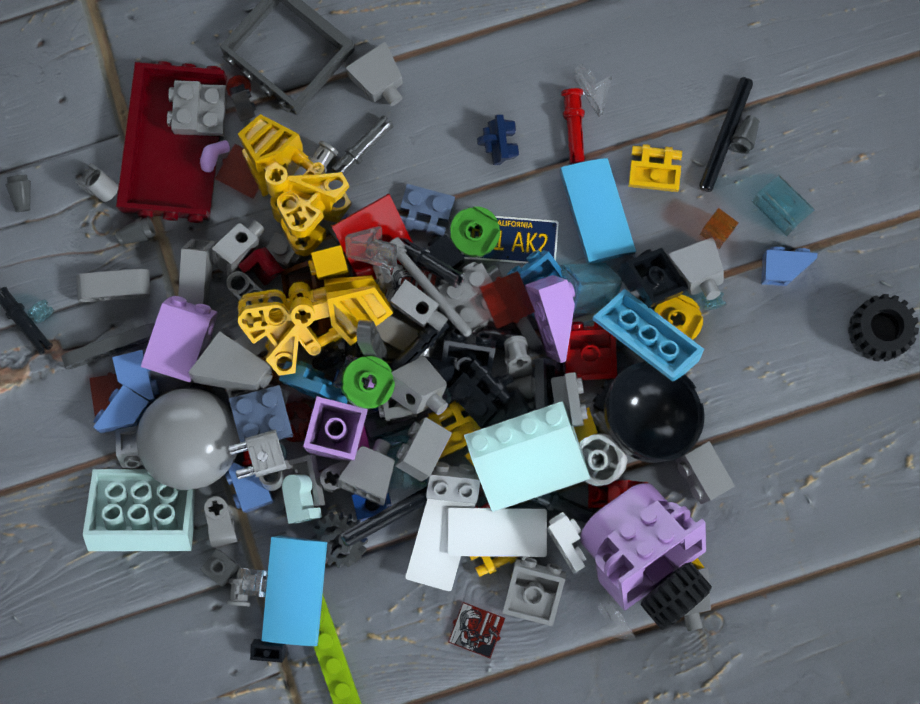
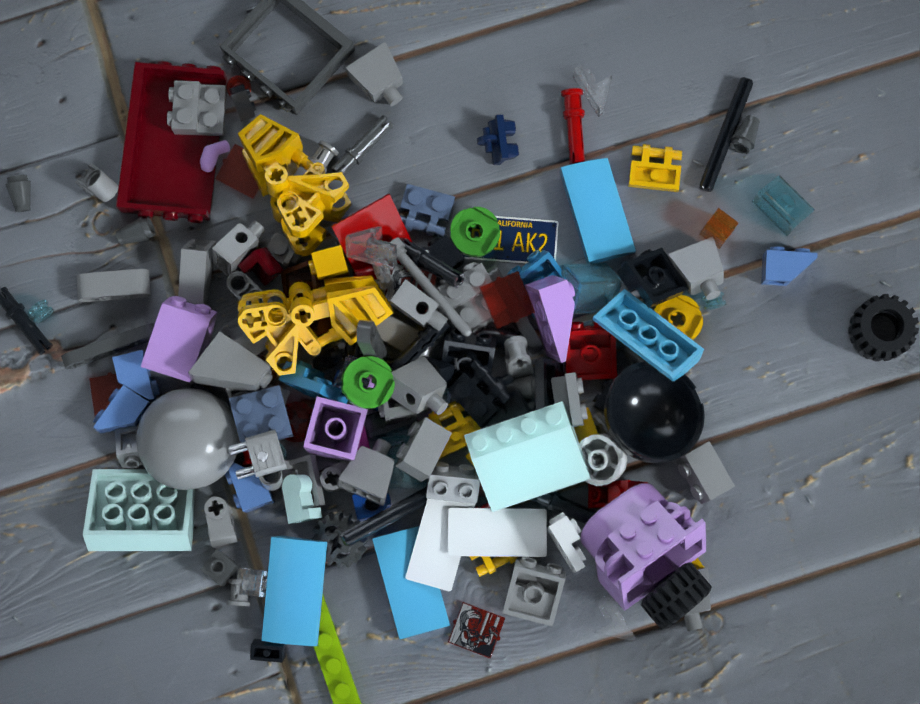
(413, 605): none -> medium azure slope

